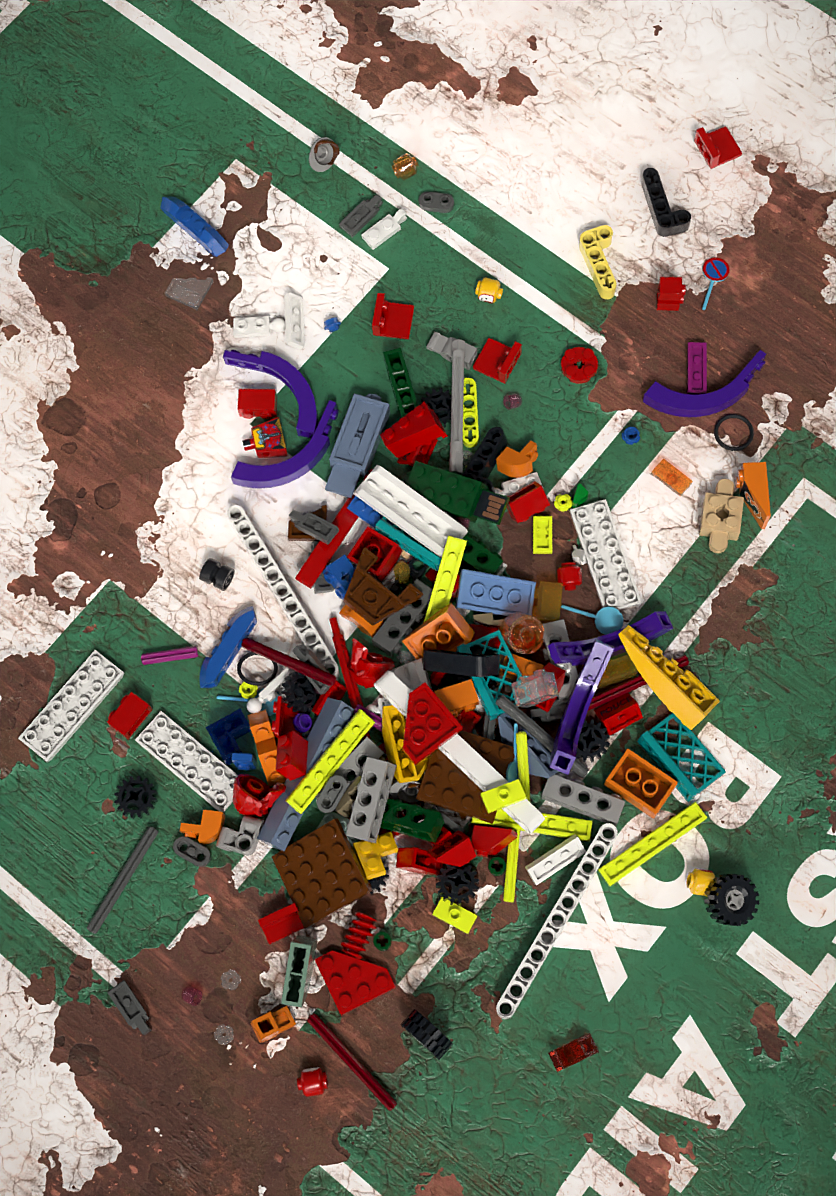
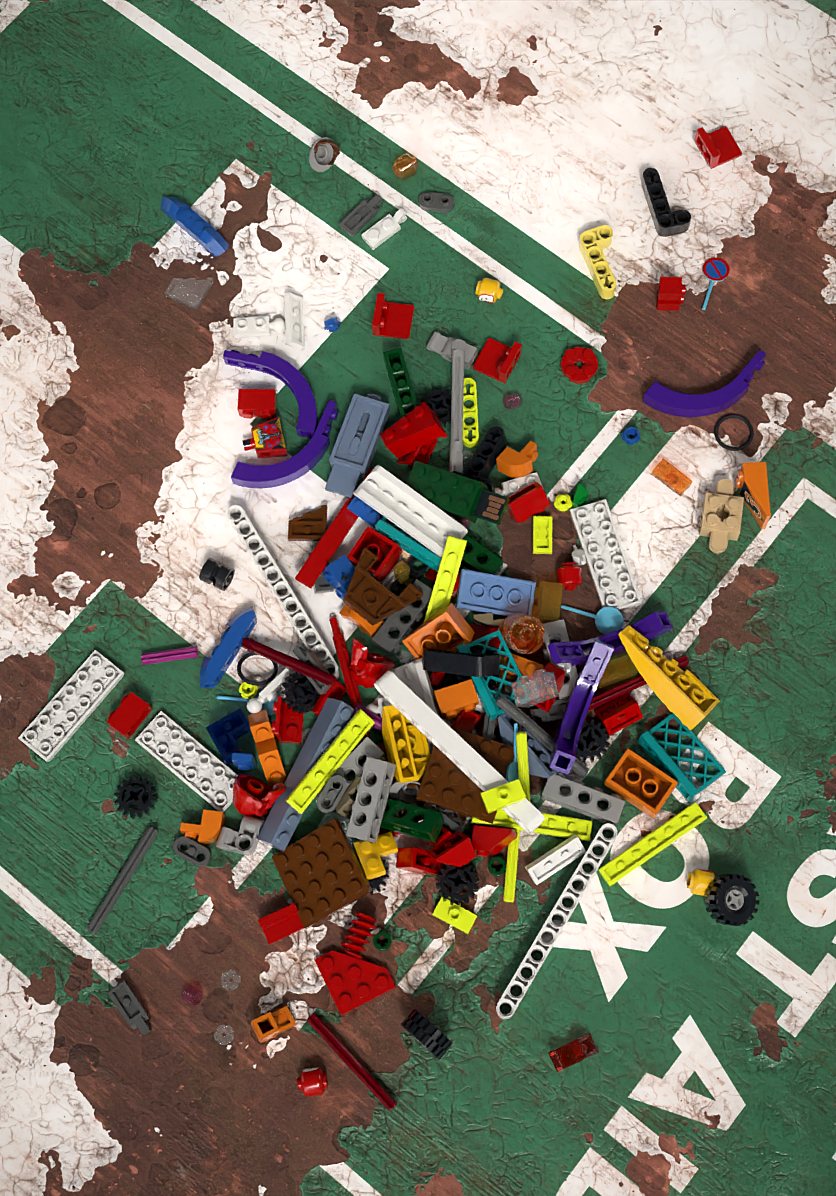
(292, 755): red brick -> none
(299, 970): sand green brick -> none
(302, 722): dark purple plate -> none
(314, 526): dark grey hinge -> none
(427, 724): red plate -> none
(696, 368): magenta plate -> none

